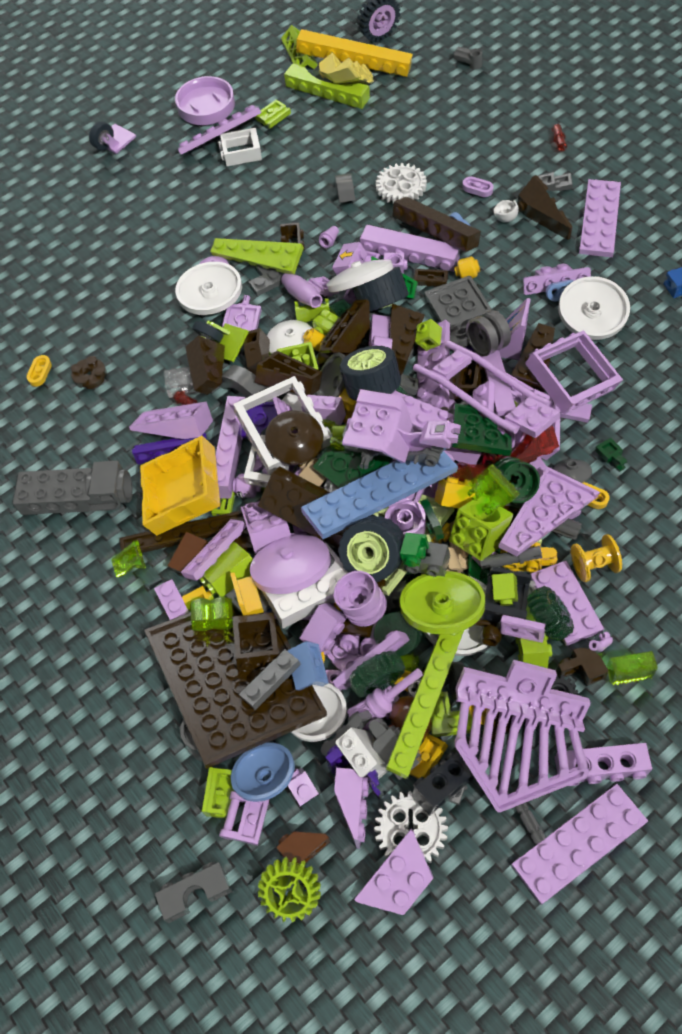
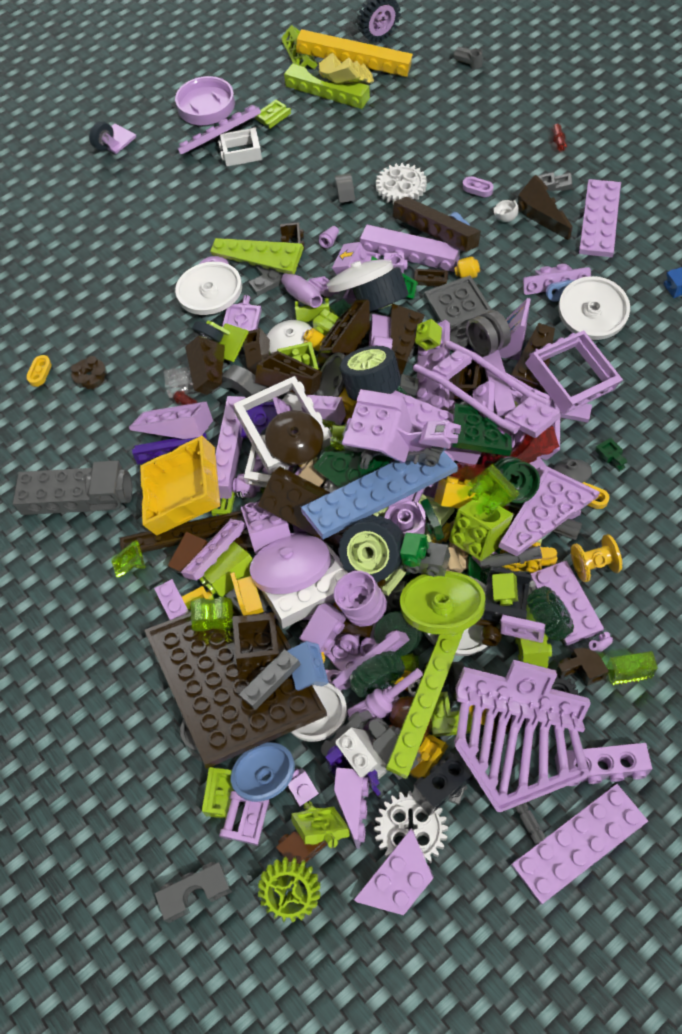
(320, 825): none -> lime plate

